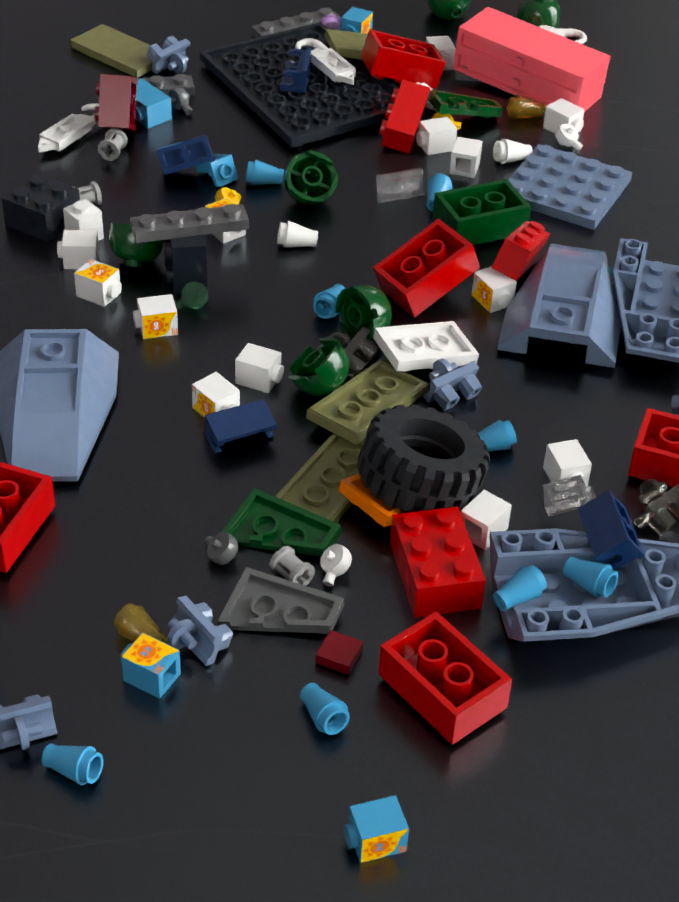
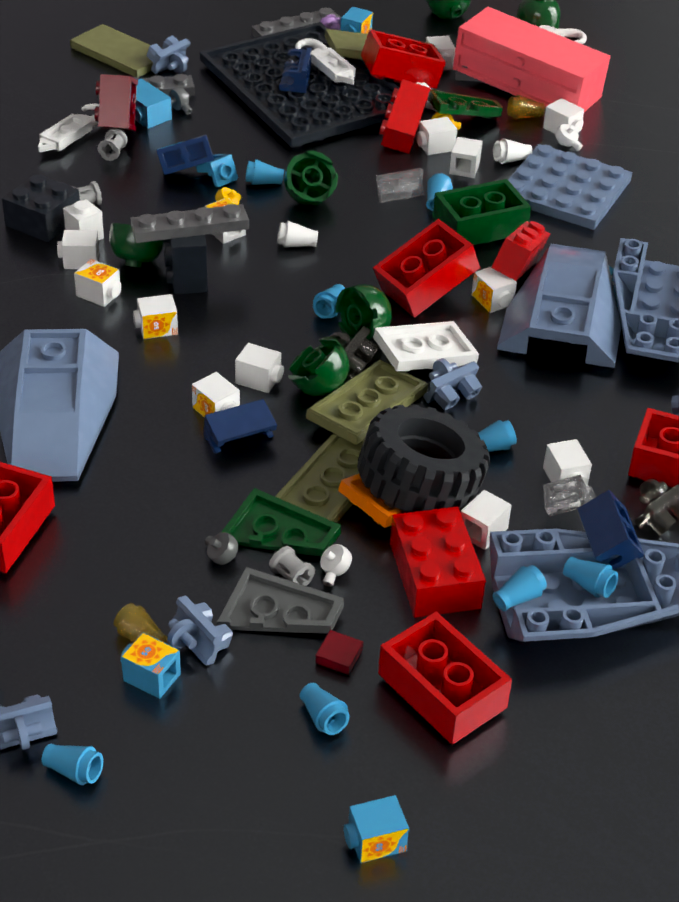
(192, 295): clear green piece -> none

